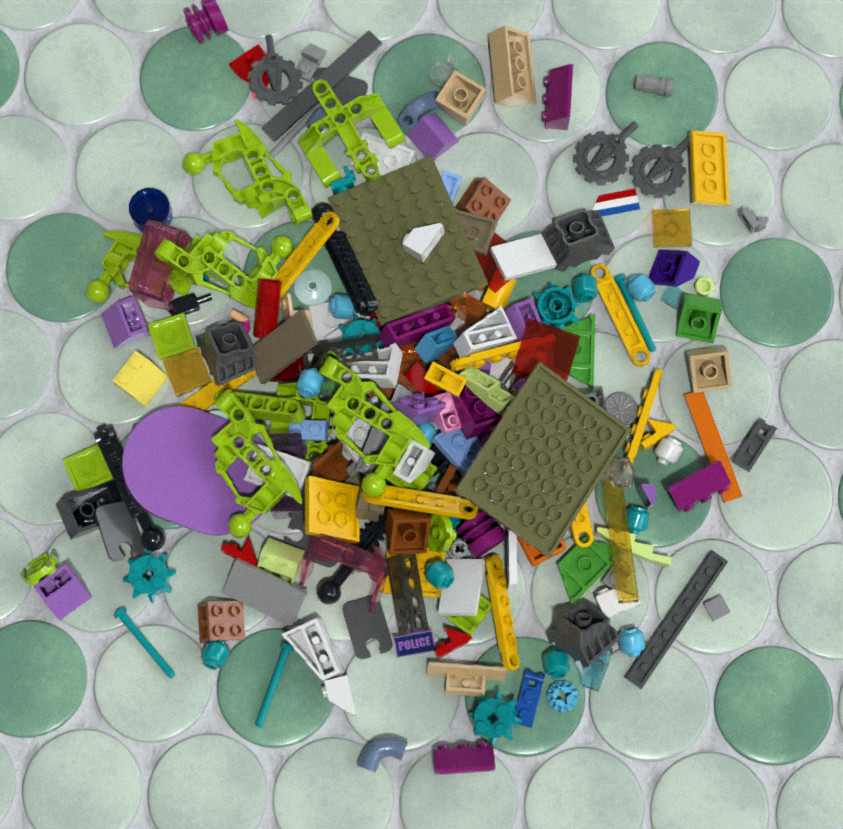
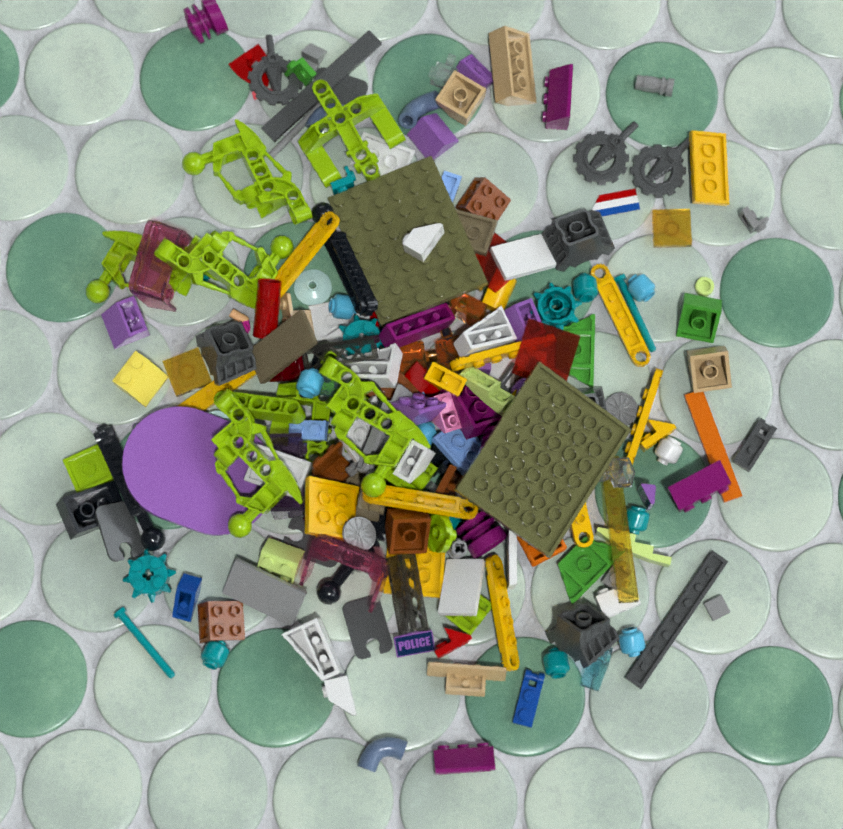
(39, 568): lime plate -> none
(62, 592): medium lavender slope -> none
(149, 200): clear blue wheel -> none
(171, 336): lime plate -> none
(186, 597): none -> blue slope
(189, 303): black piece -> none
(247, 553): red slope -> none
(273, 684): teal bar -> none
(302, 70): none -> bright green bracket
(359, 532): none -> light grey wheel
(436, 344): dark azure slope -> none
(439, 575): teal head -> none
(475, 71): none -> medium lavender slope
(484, 717): teal brick -> none
(559, 705): medium azure gear -> none
(673, 268): dark purple slope -> none
(673, 297): clear light blue tile -> none

